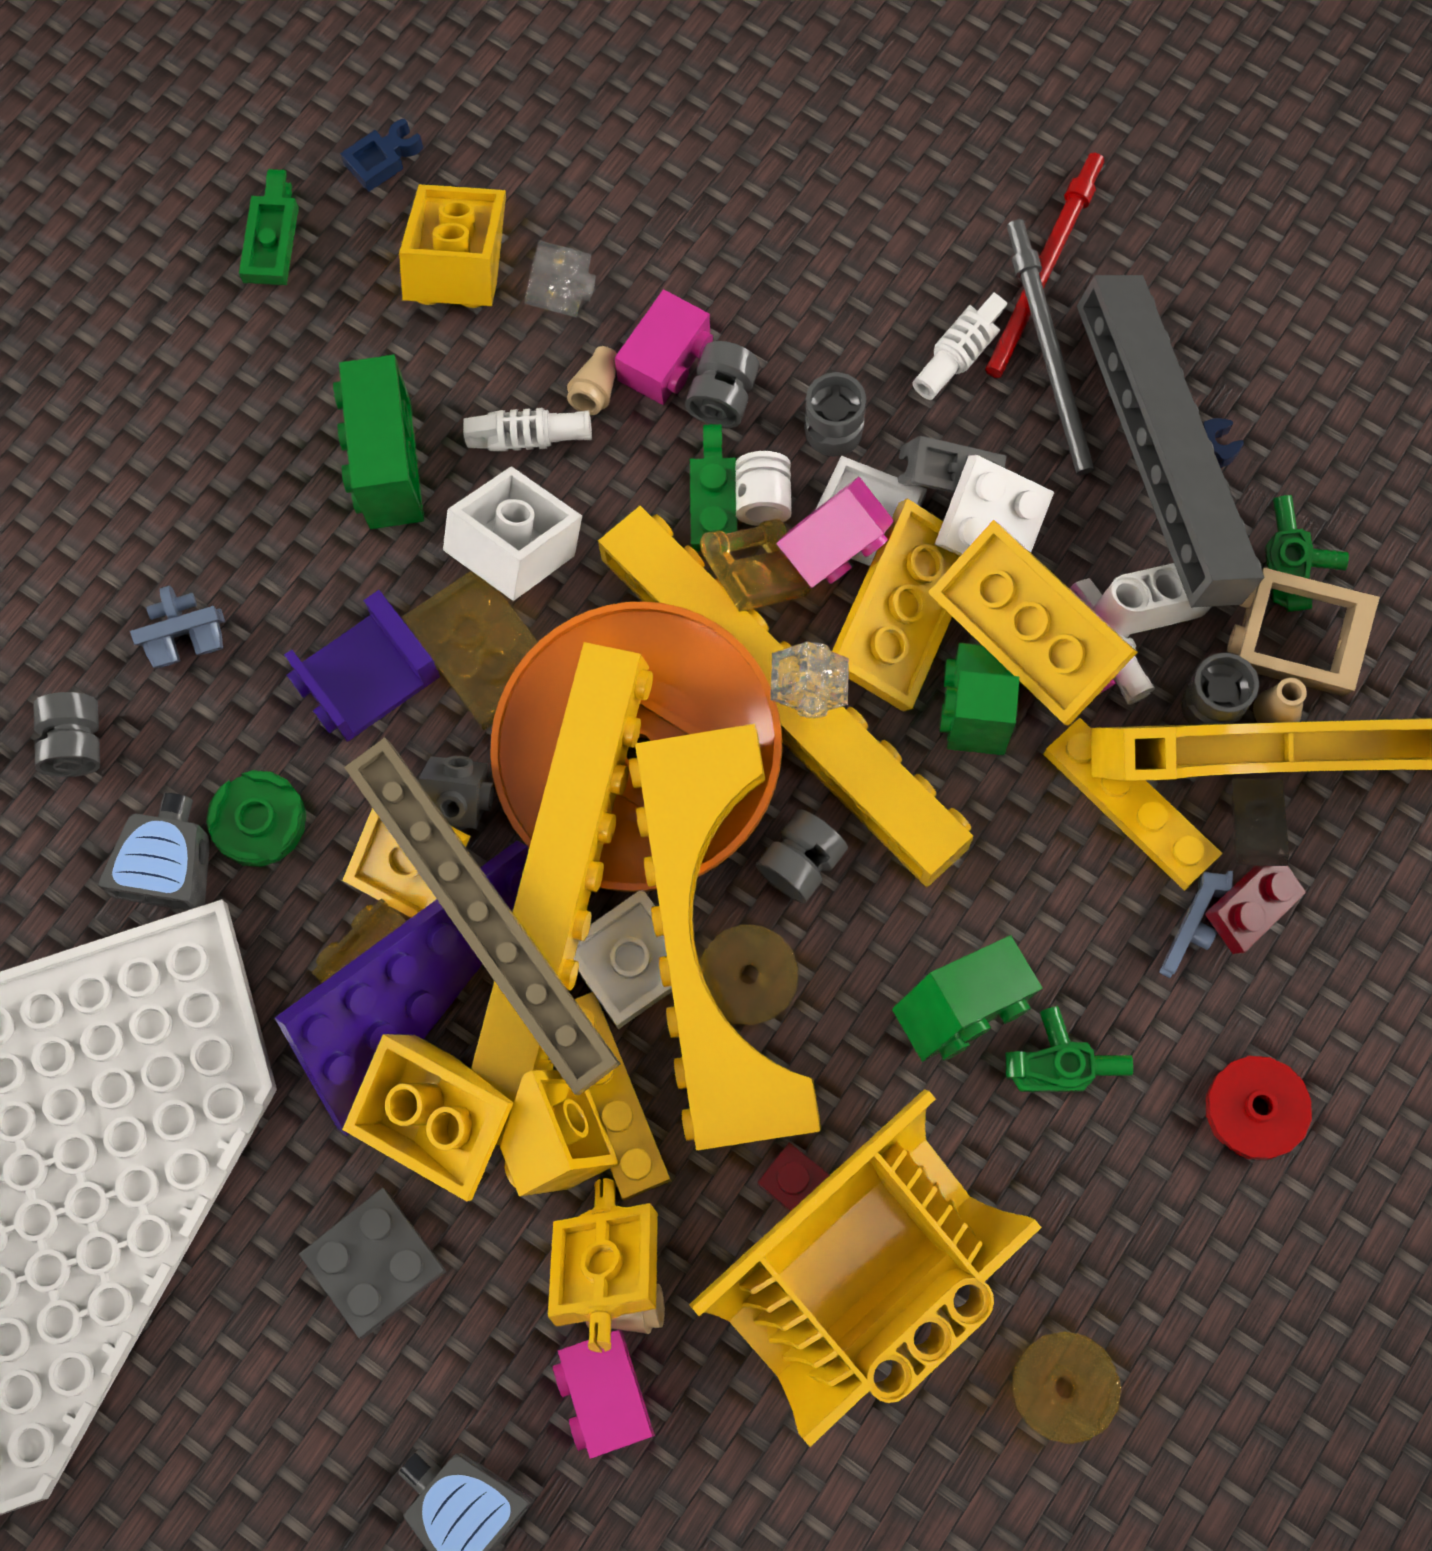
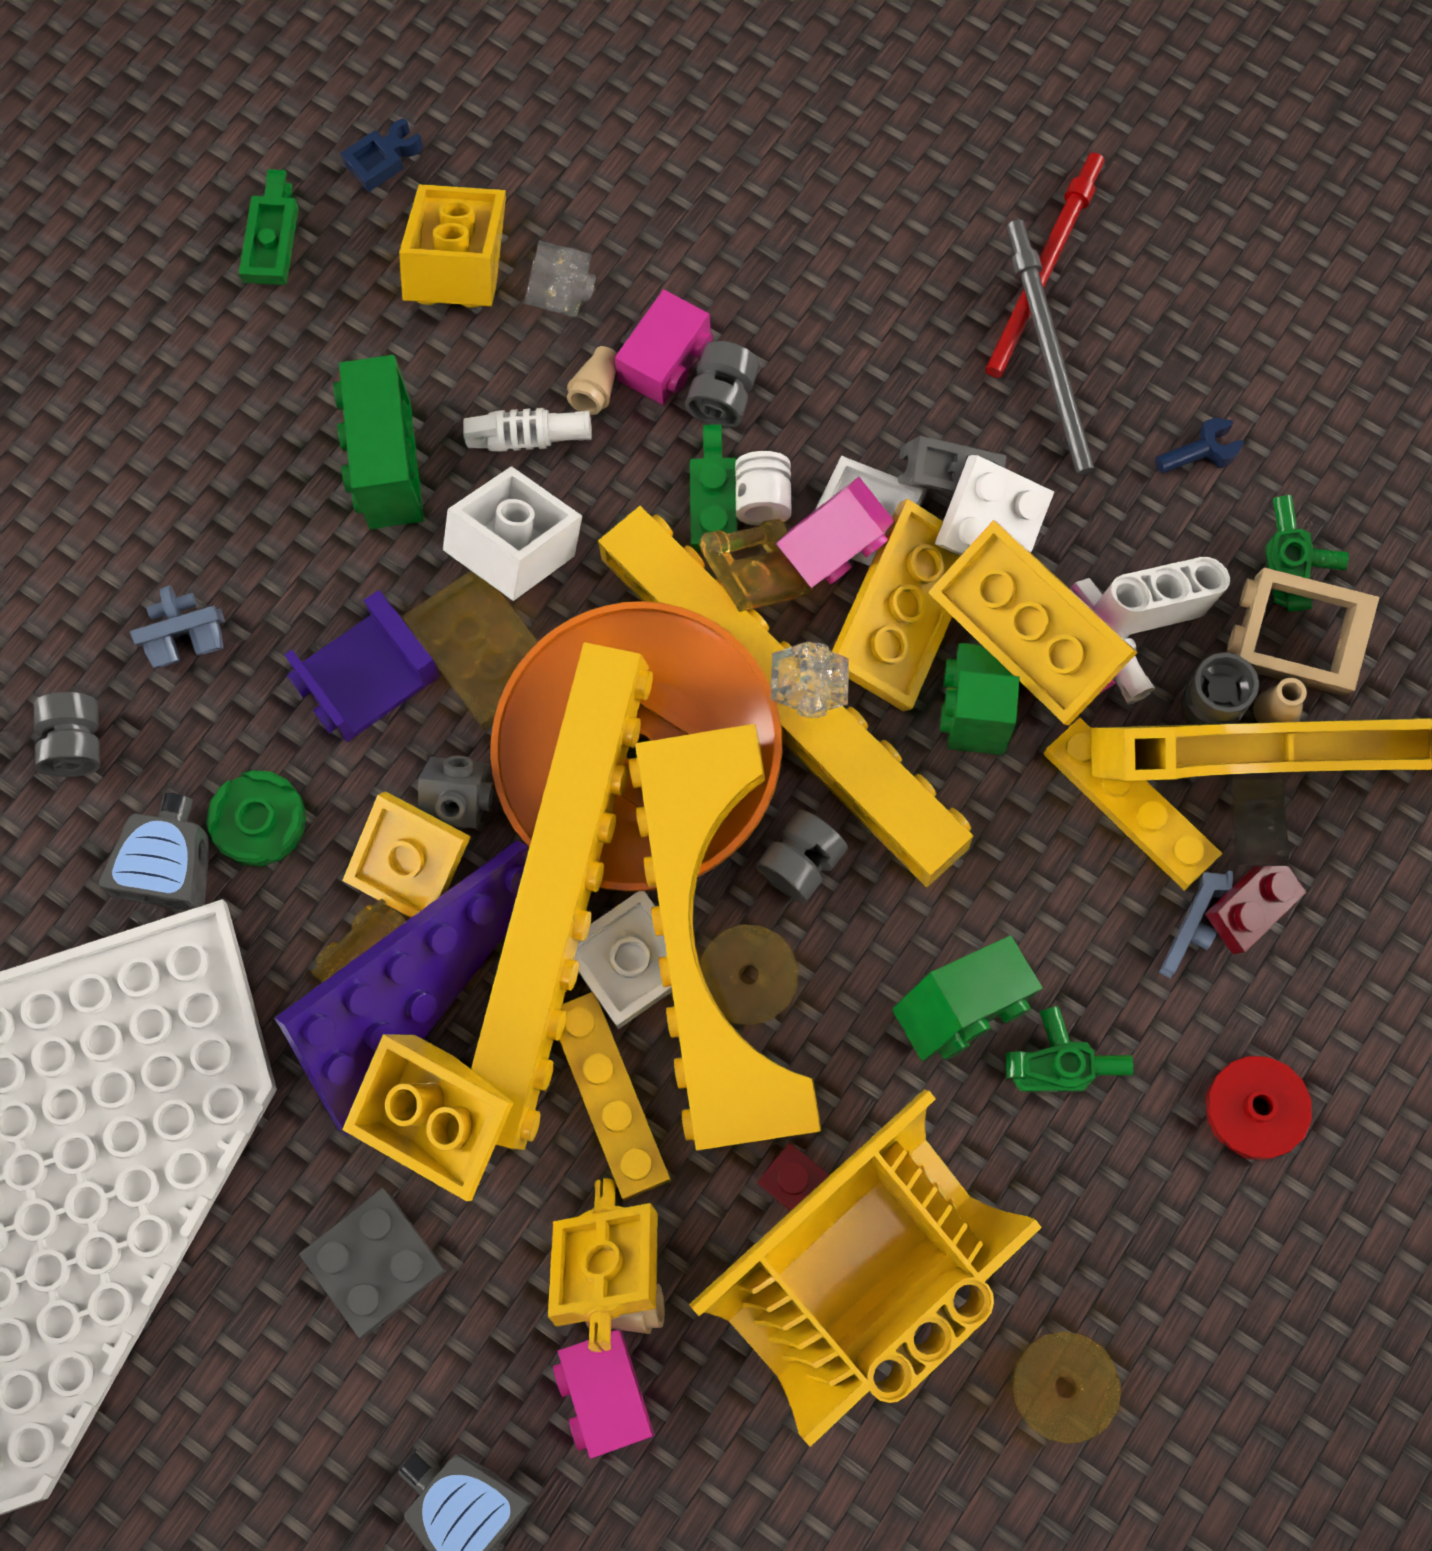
(482, 917): dark tan plate -> none
(553, 1136): yellow slope -> none
(835, 414): dark grey wheel -> none
(960, 346): white hinge -> none
(1169, 442): dark grey brick -> none

